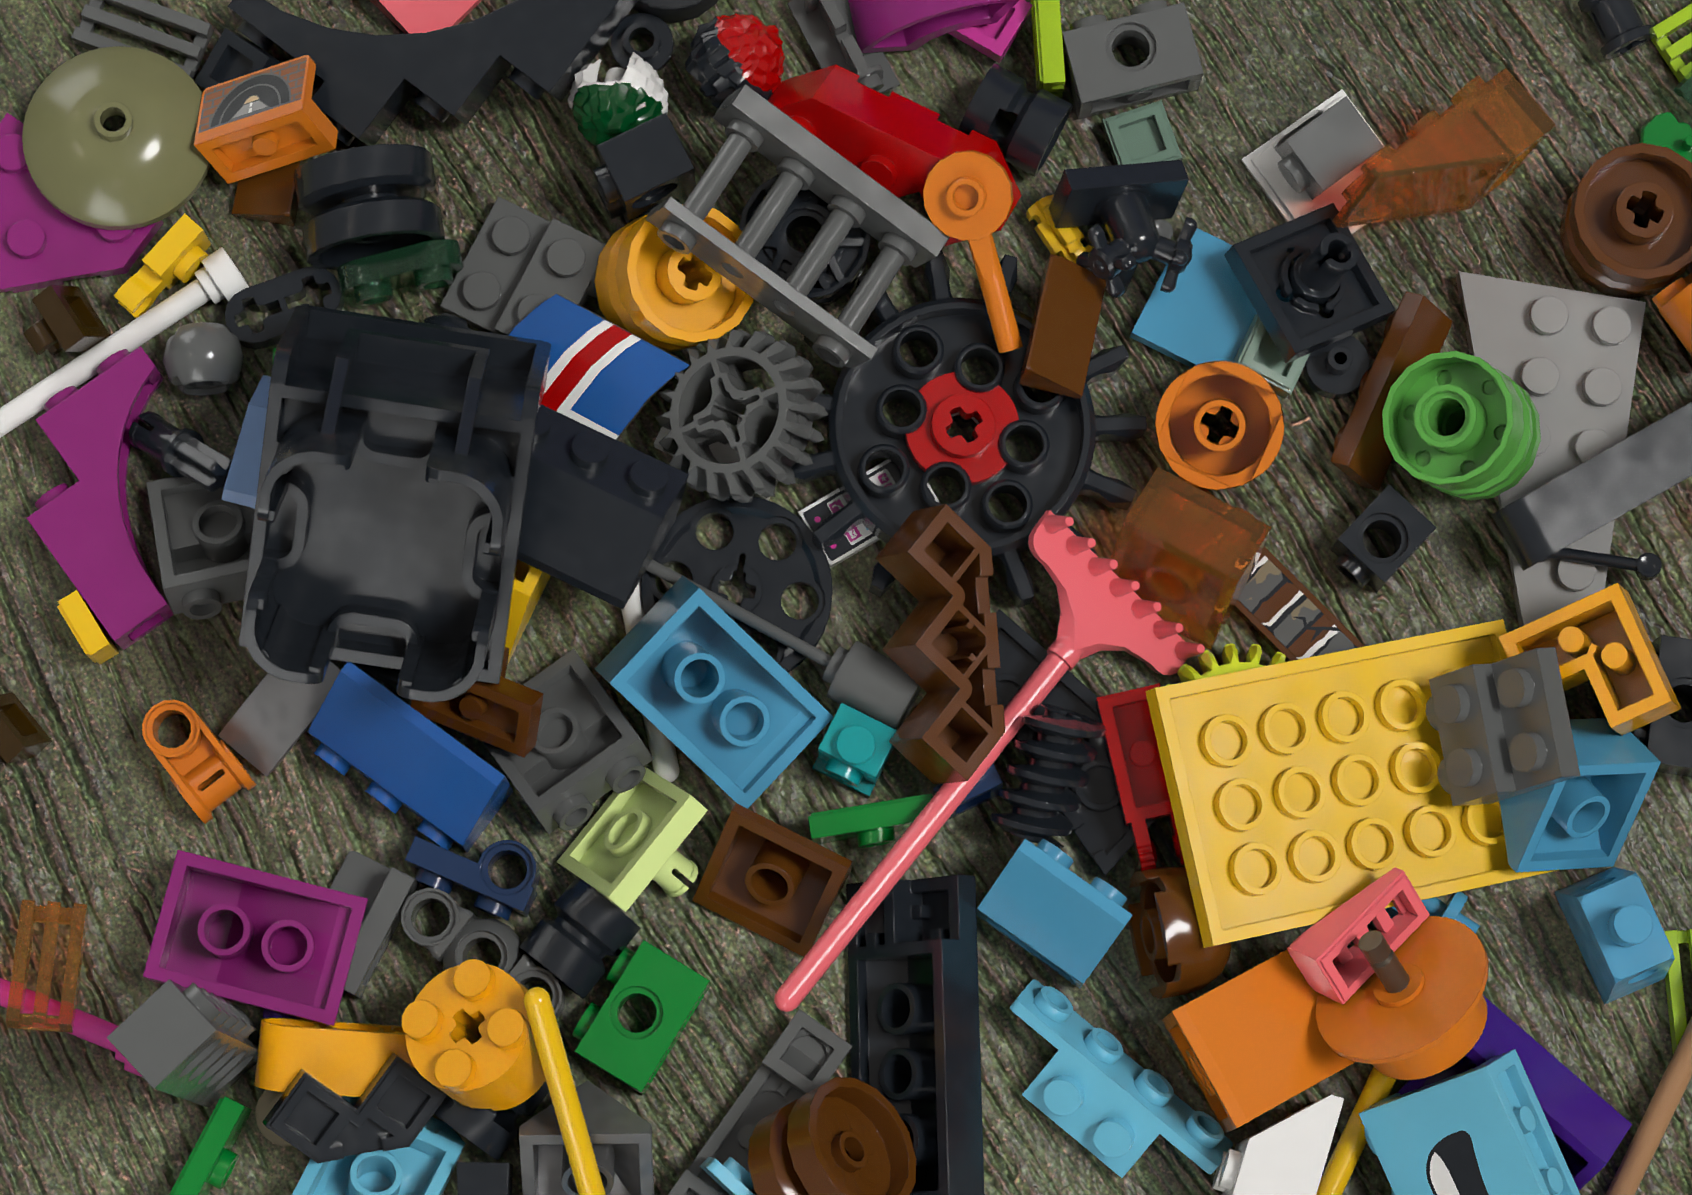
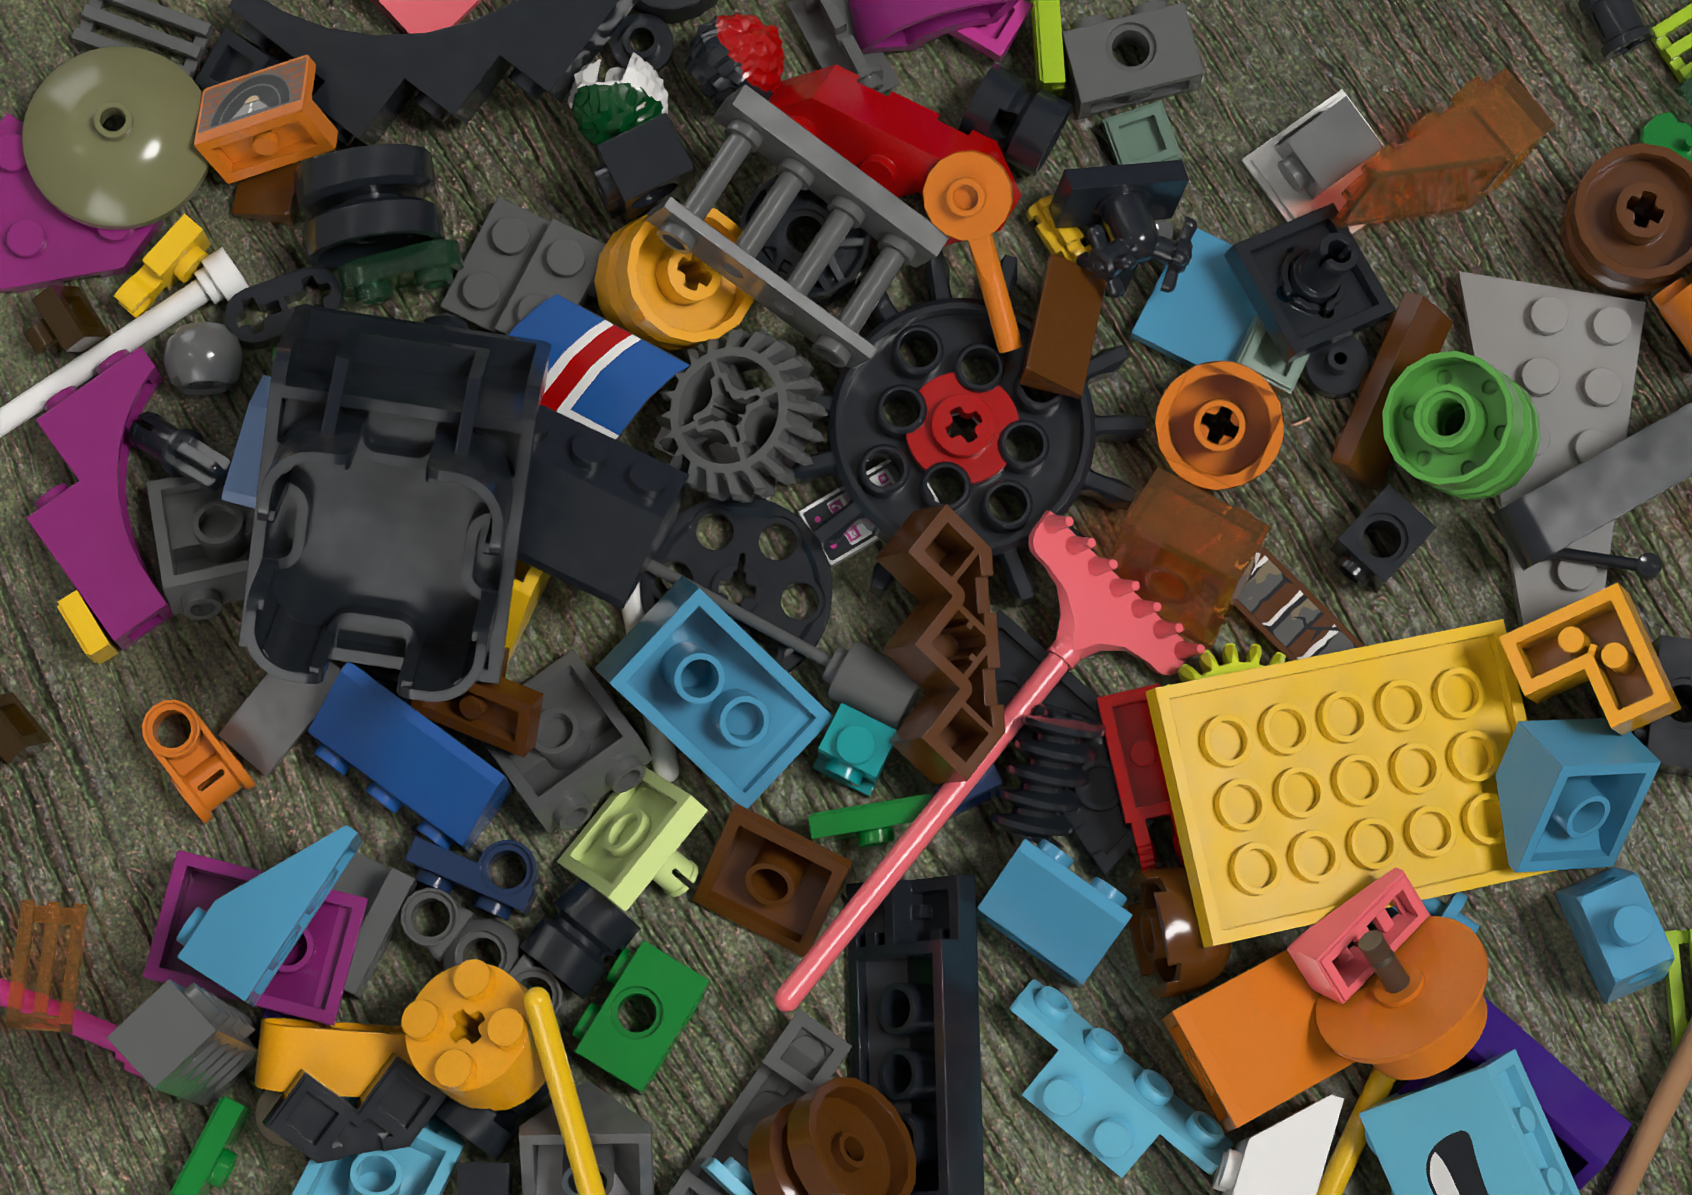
(260, 922): none -> dark azure slope
(1502, 728): dark grey plate -> none

